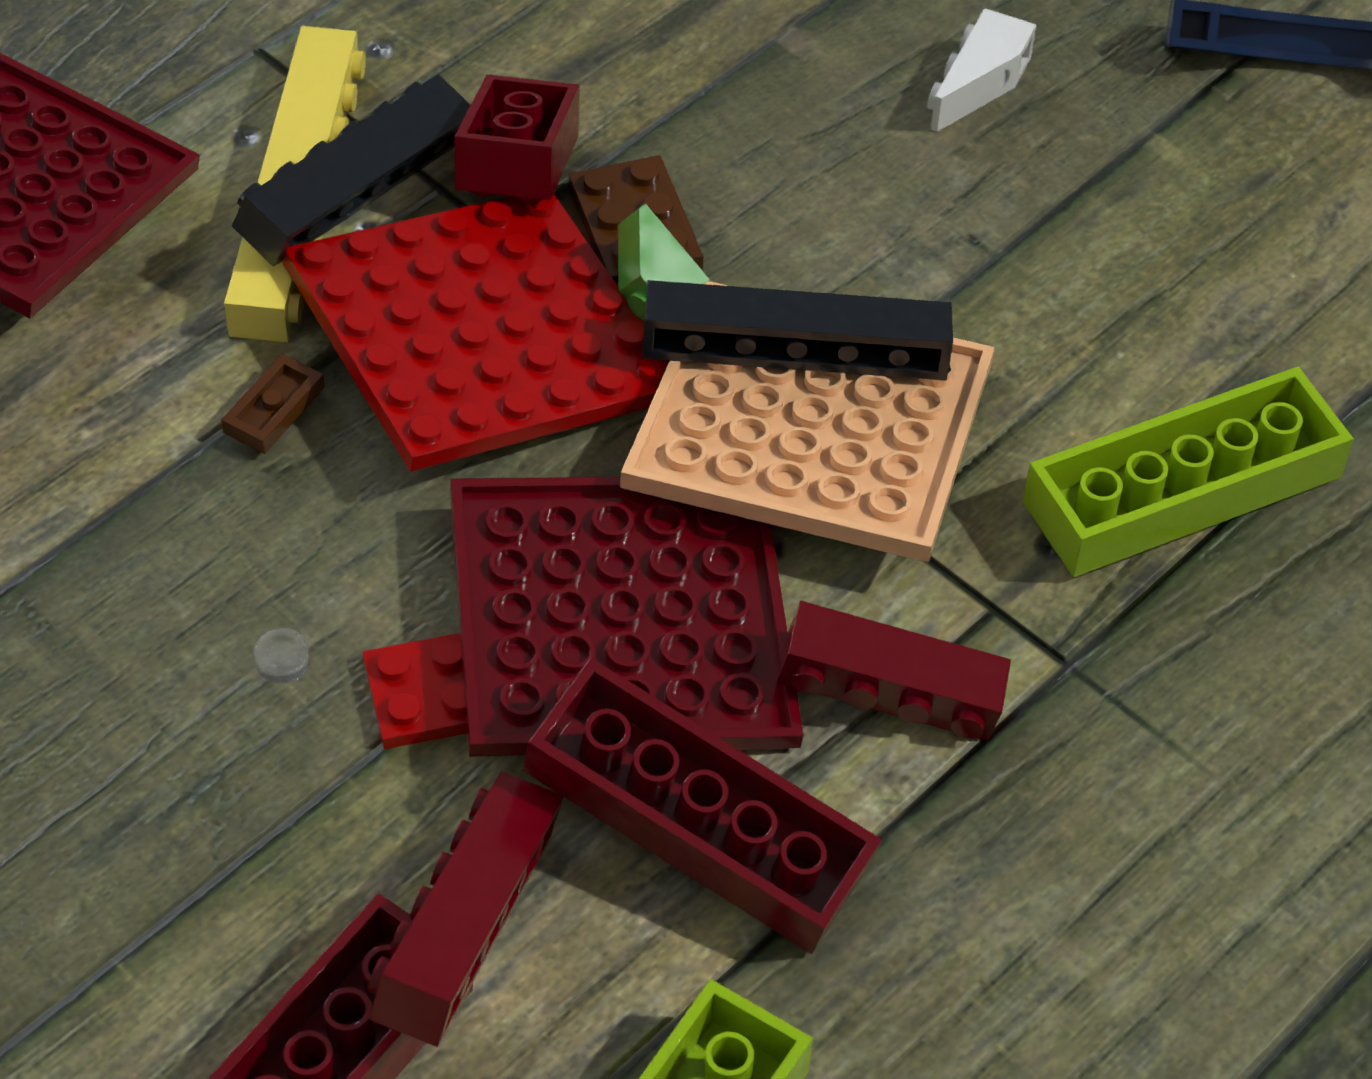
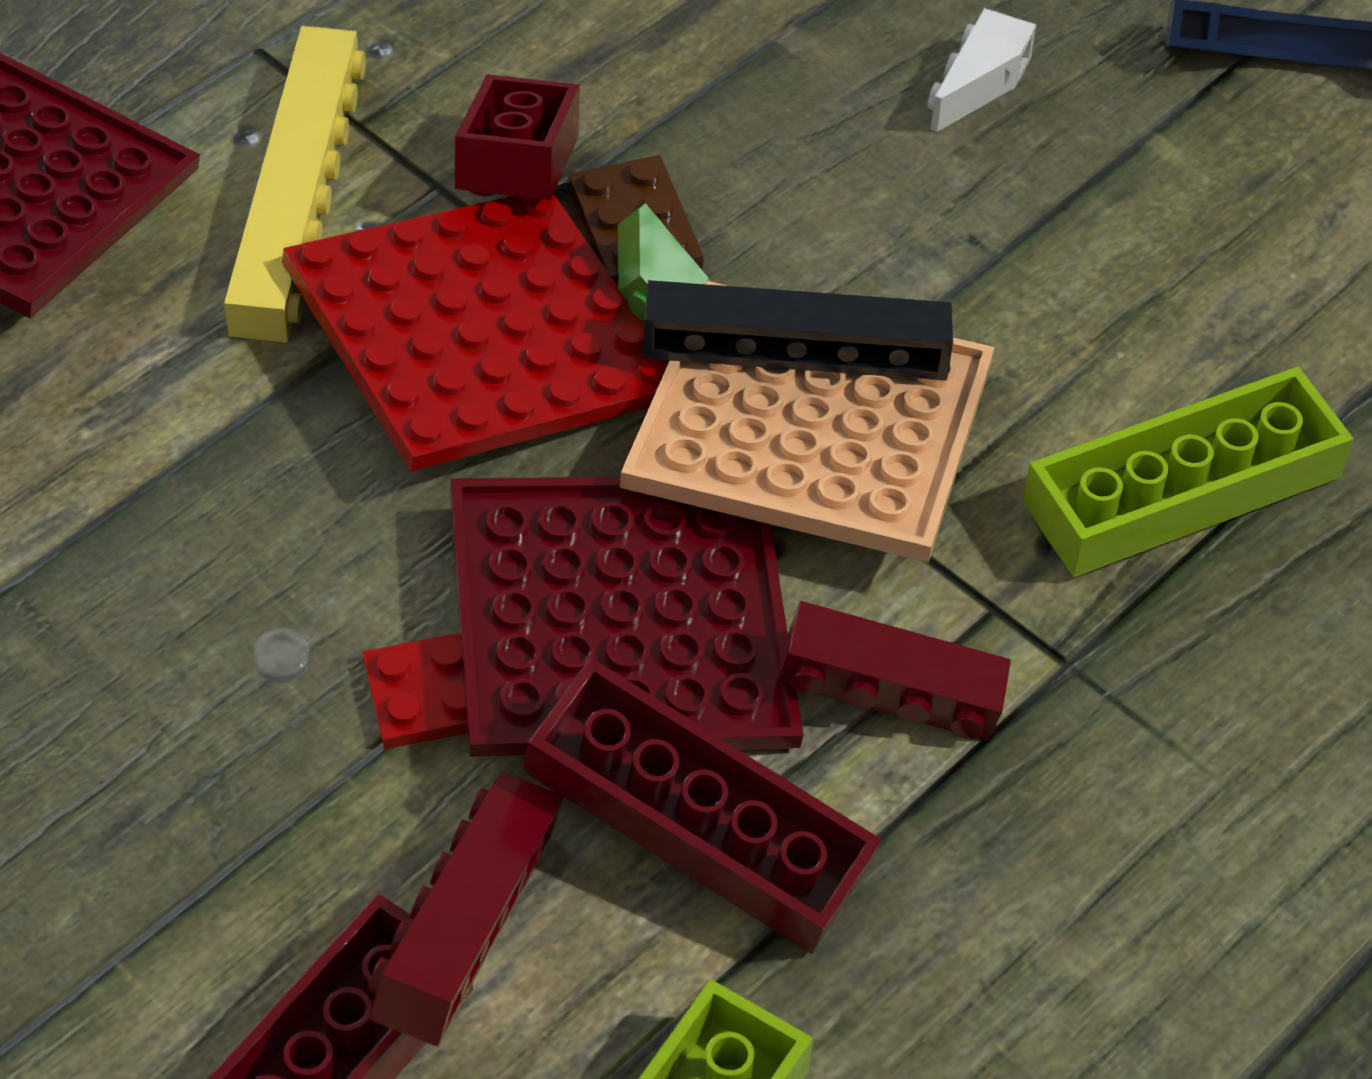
(273, 403): reddish brown plate -> none
(350, 170): black brick -> none

